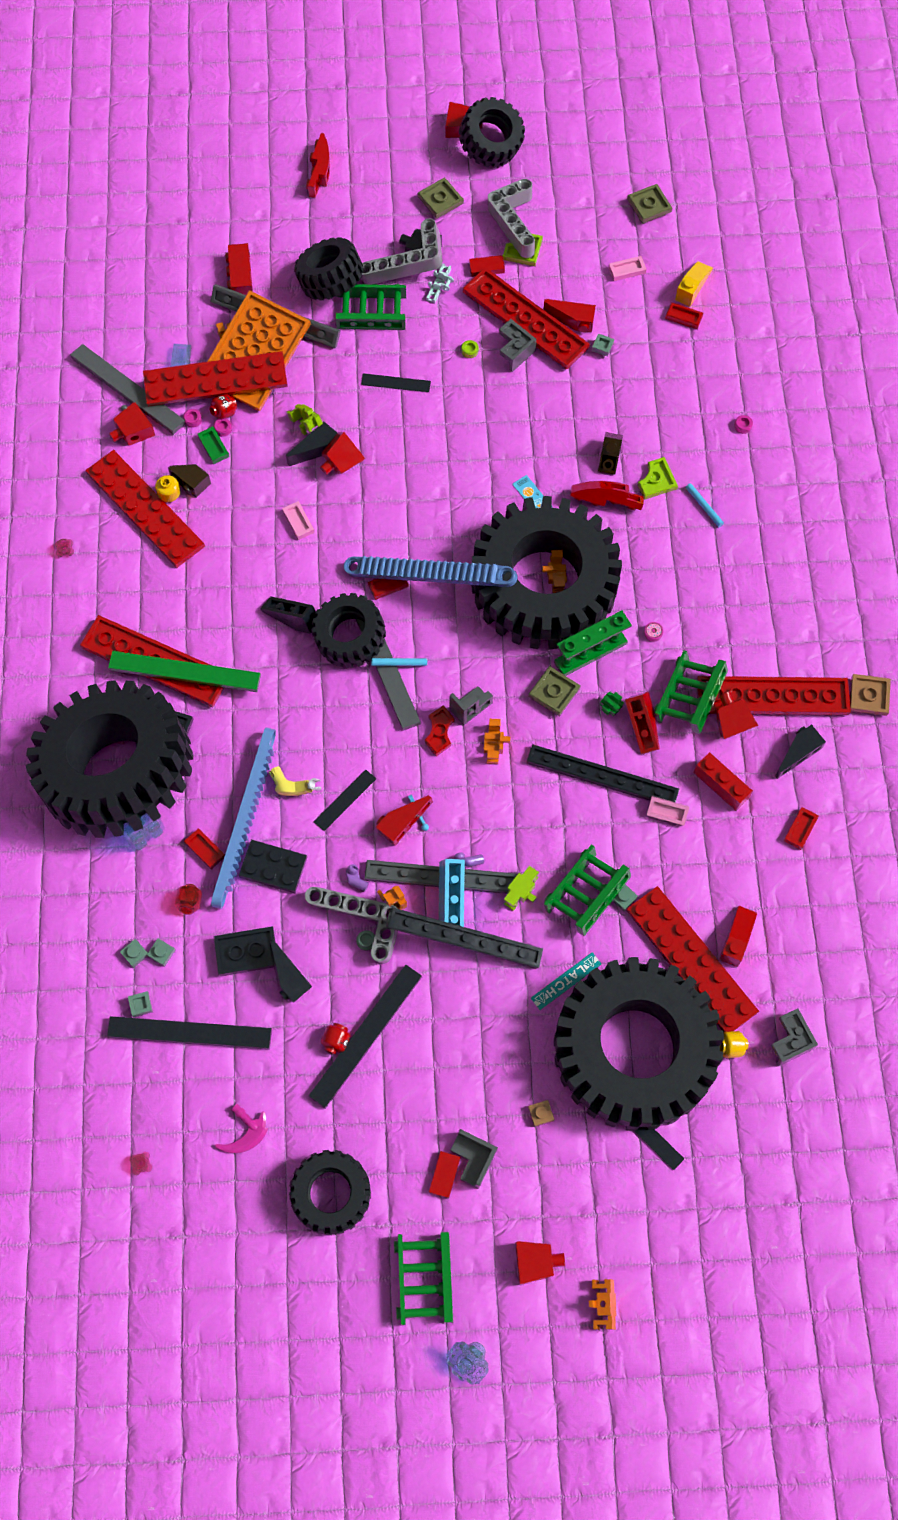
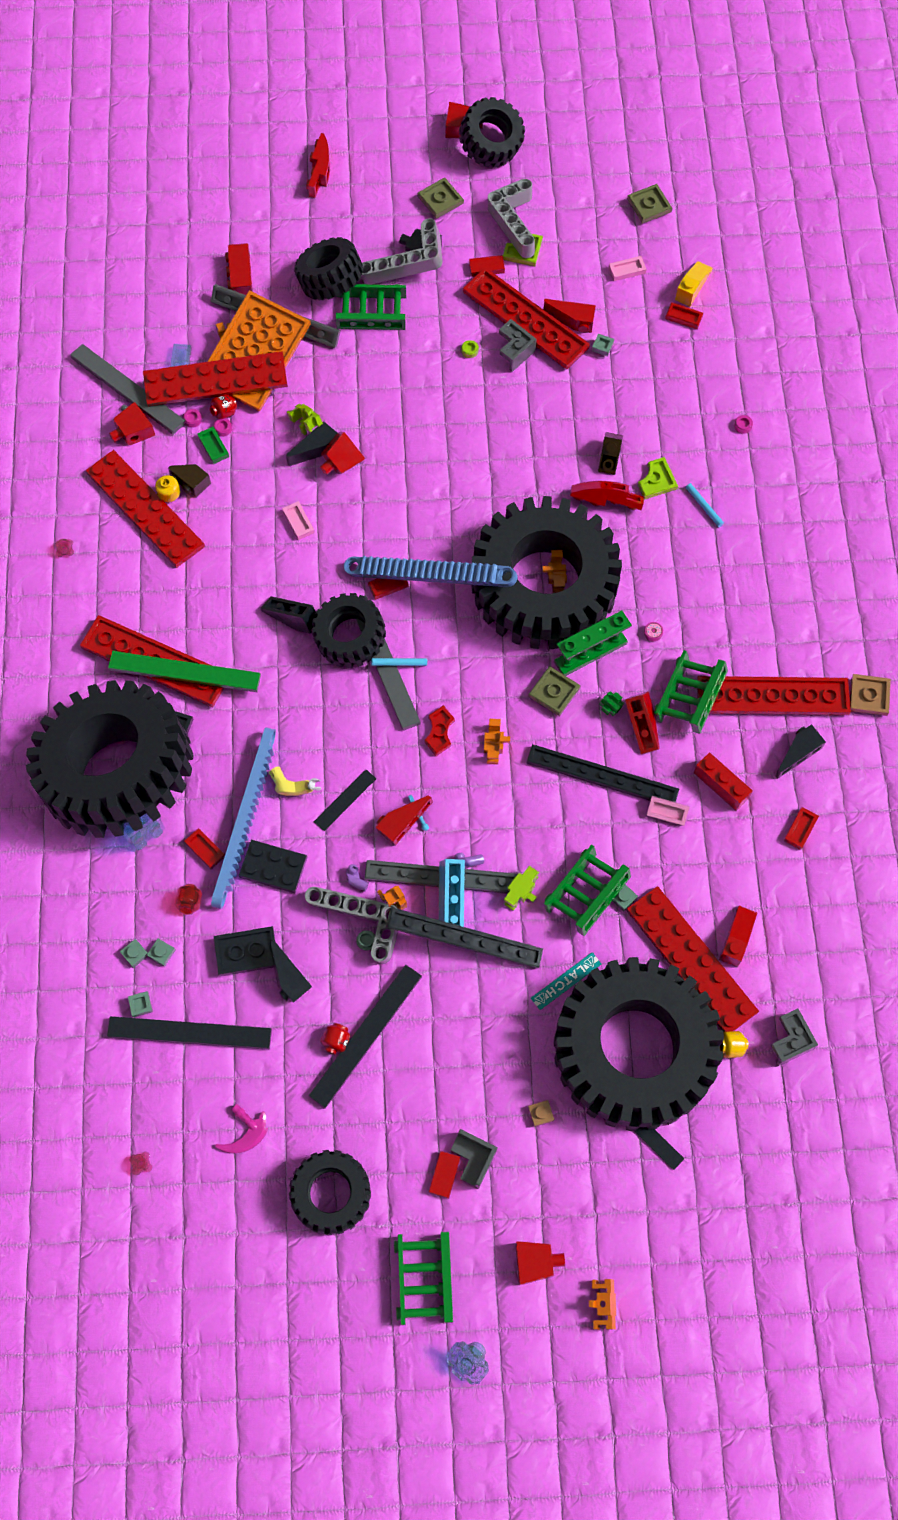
(396, 382): black sticker -> none
(440, 286): light aqua piece -> none
(470, 704): dark grey panel -> none
(528, 489): medium azure sticker -> none
(733, 716): red torso -> none

